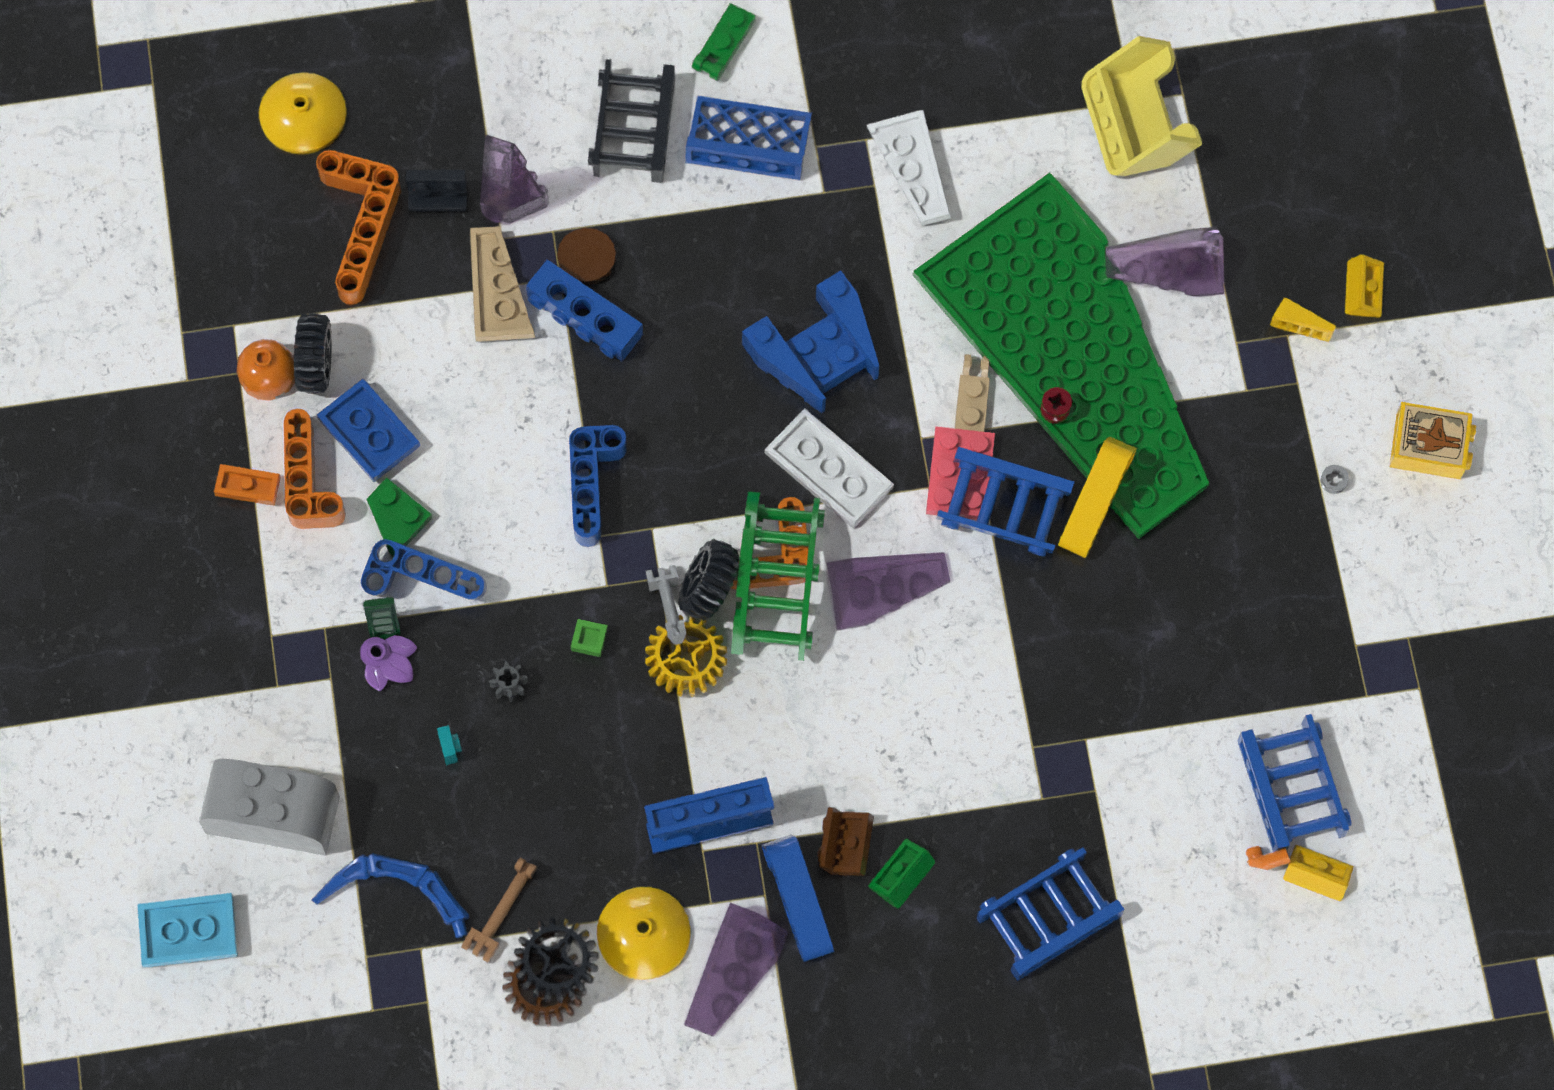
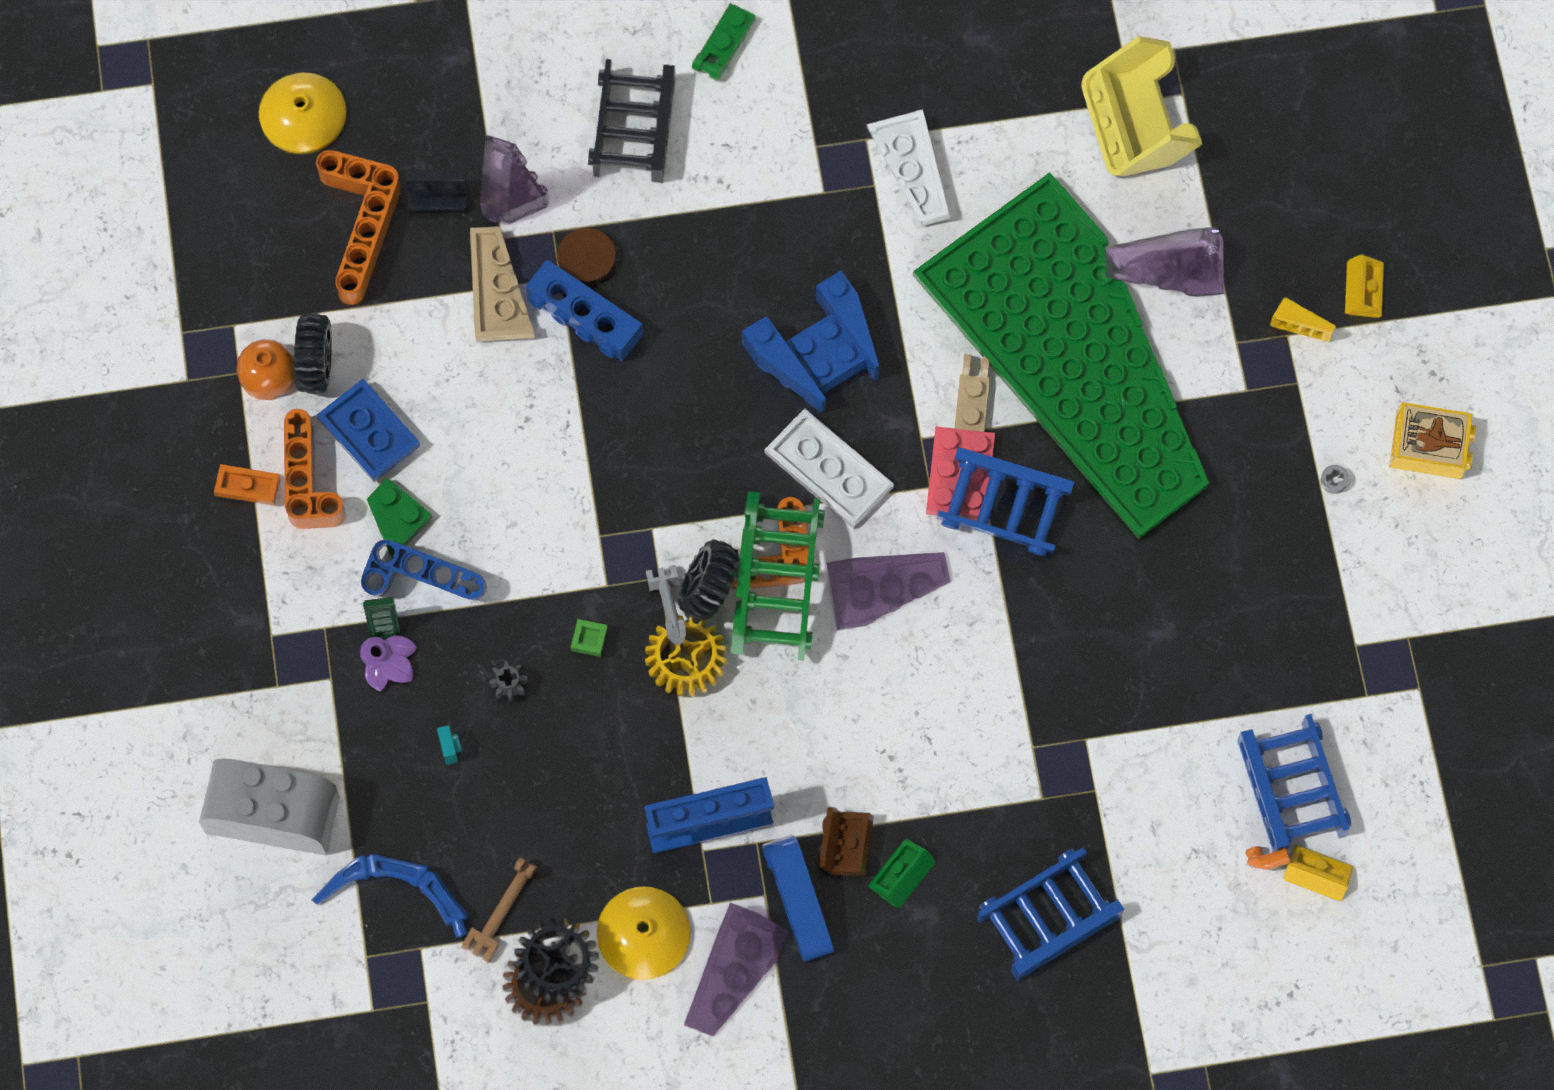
(187, 930): medium azure plate -> none
(589, 486): blue beam -> none
(745, 155): blue fence -> none
(1055, 412): dark red wheel -> none
(1096, 496): yellow beam -> none

